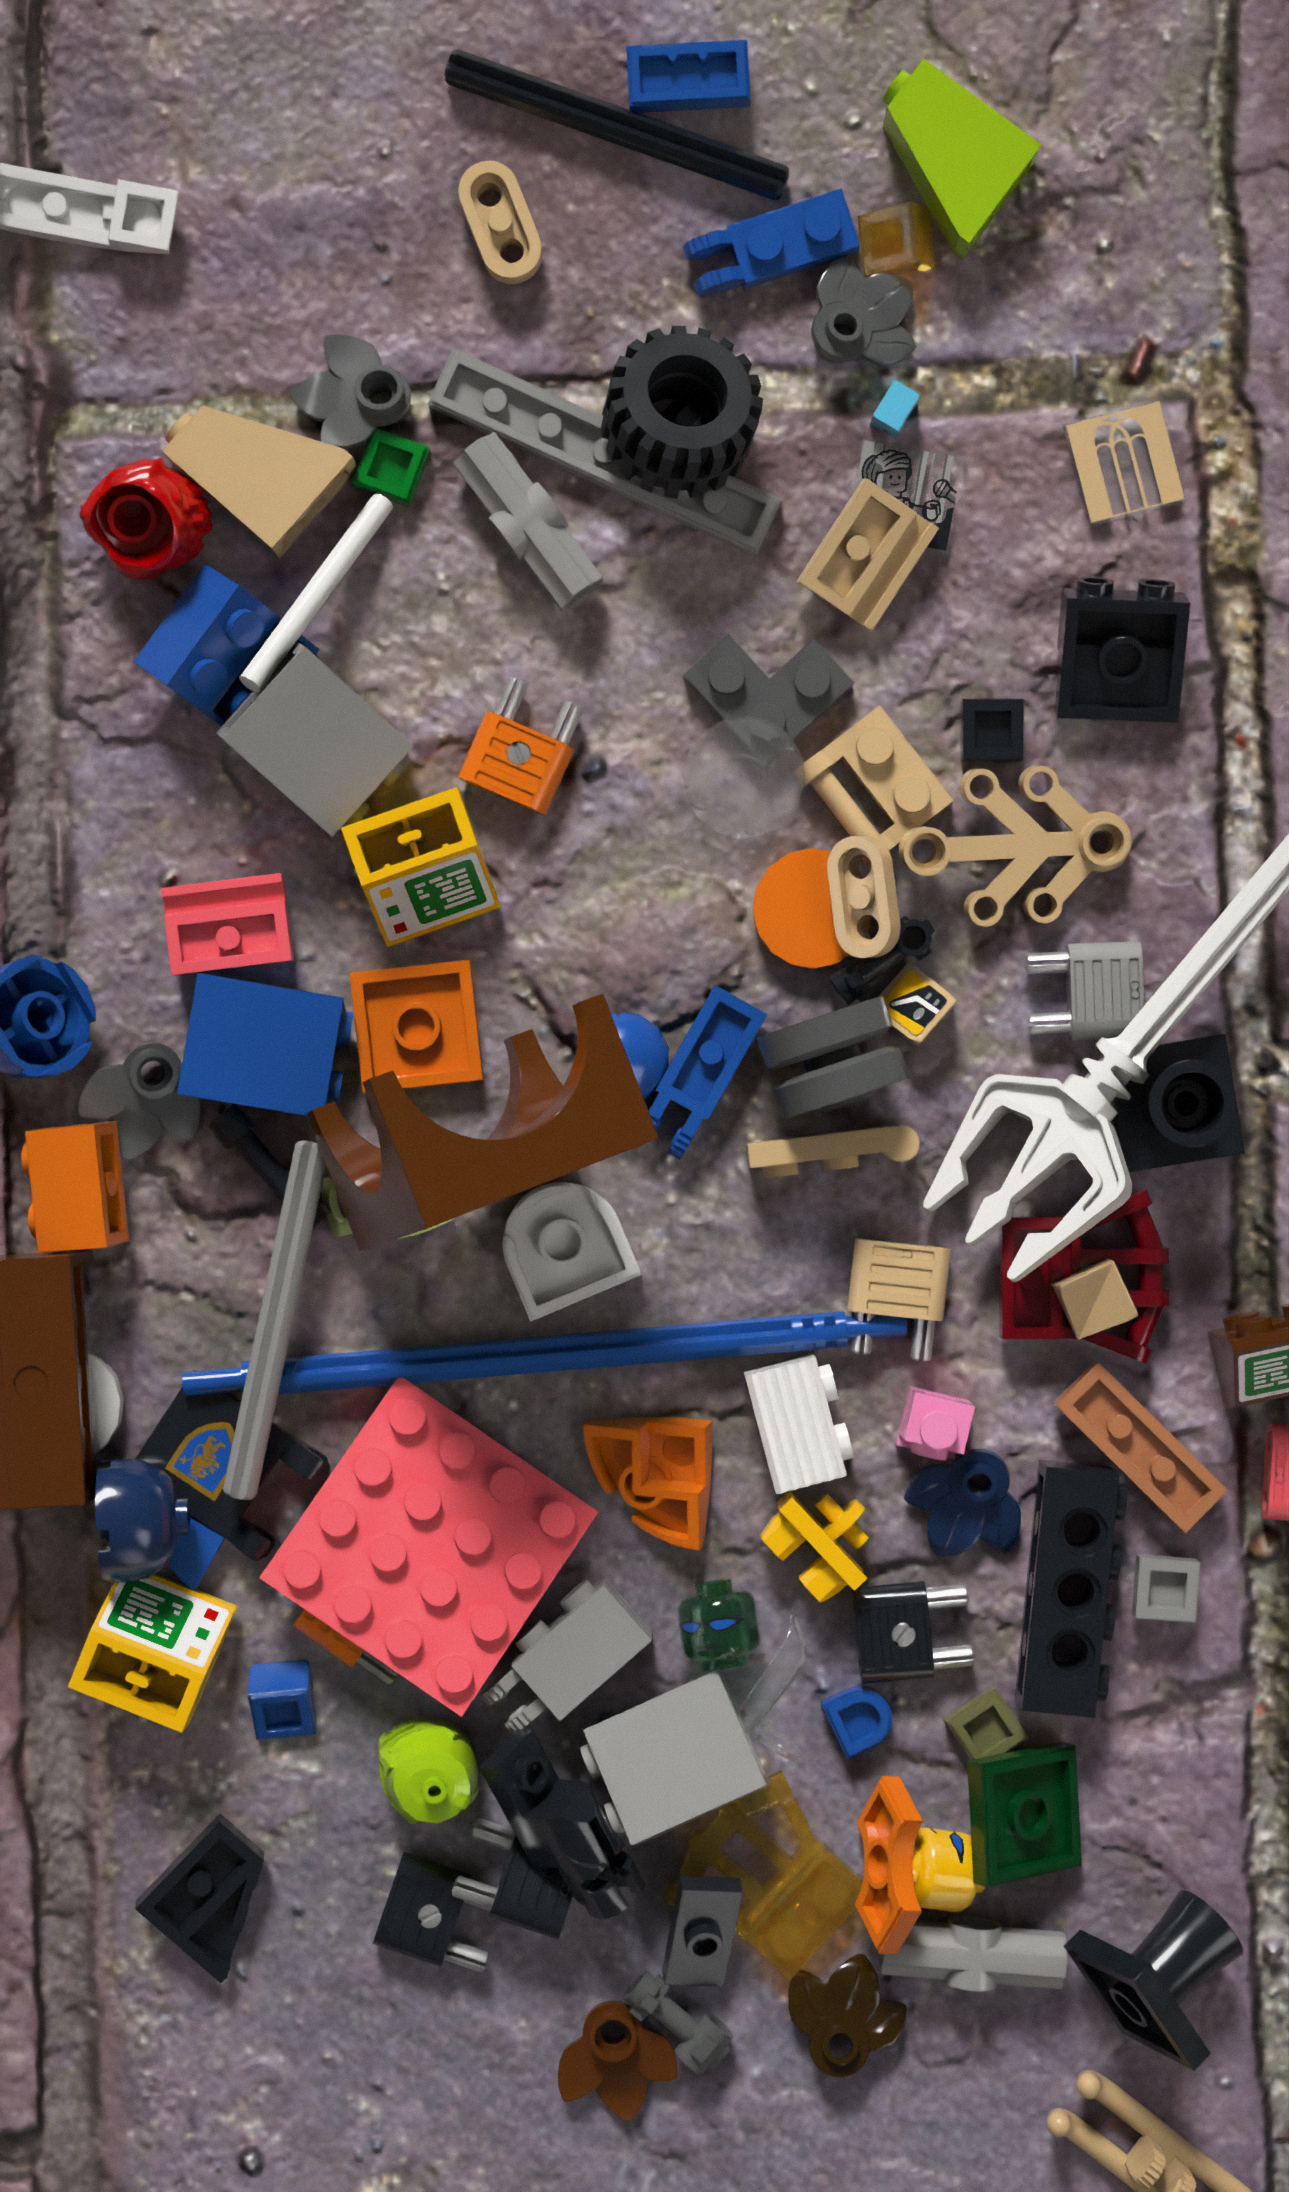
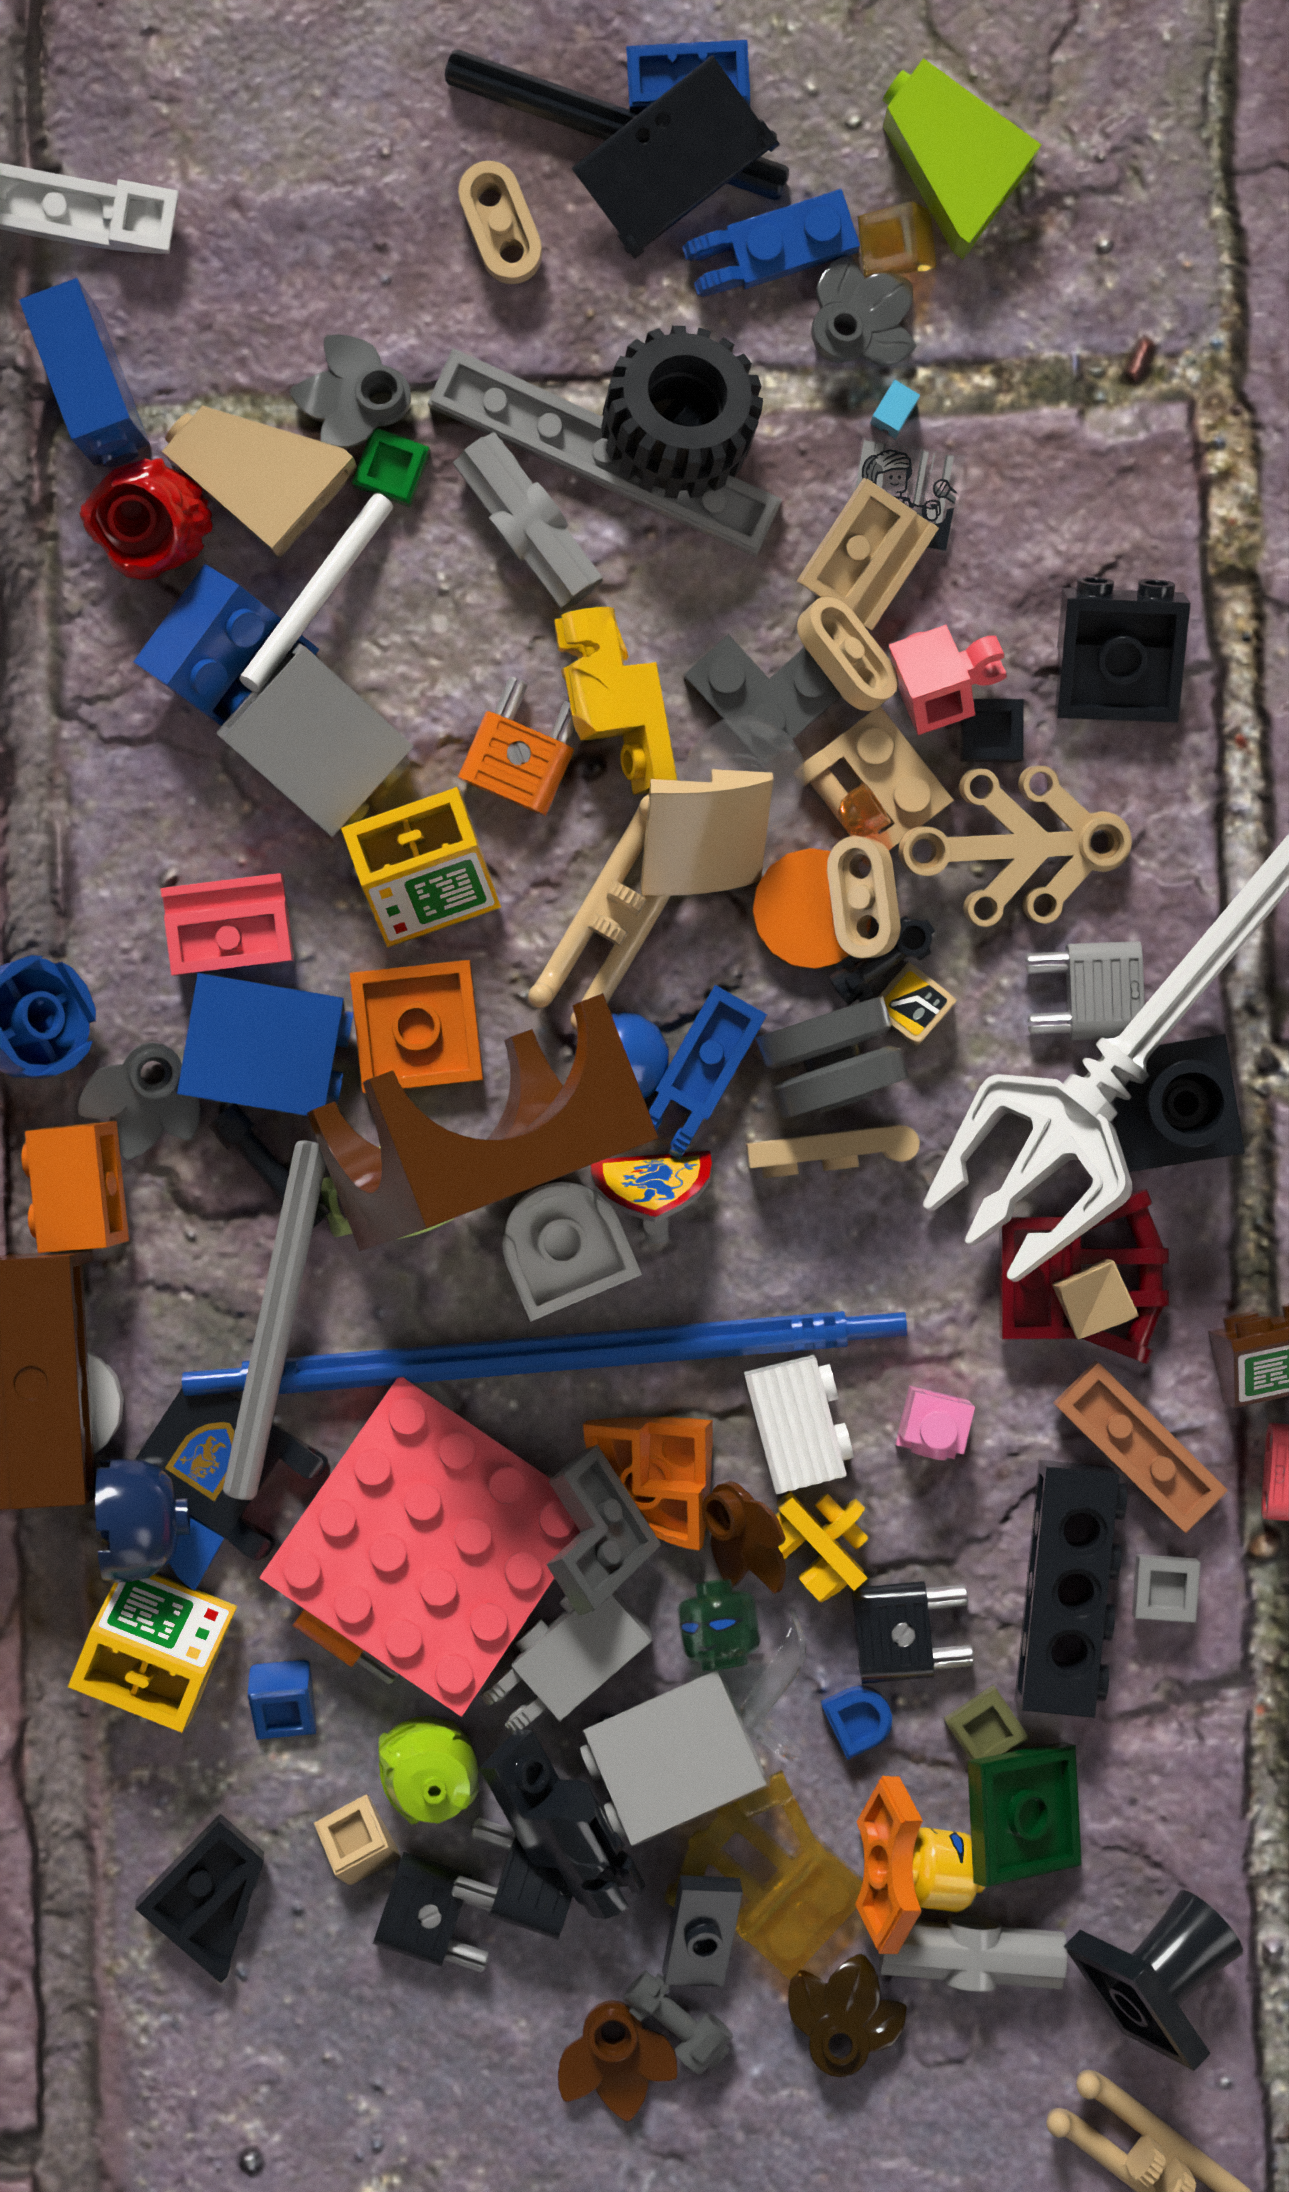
(85, 373): none -> blue brick
(356, 1841): none -> tan slope
(611, 912): none -> tan piece
(611, 1536): none -> dark grey plate
(613, 697): none -> yellow plate
(653, 1186): none -> shield
(682, 163): none -> black door
(706, 833): none -> tan slope
(744, 1536): none -> reddish brown plate
(847, 653): none -> tan plate
(862, 812): none -> clear orange hinge
(899, 1283): tan piece -> none
(939, 679): none -> coral brick
(966, 1513): dark blue plate -> none
(1124, 463): piece -> none

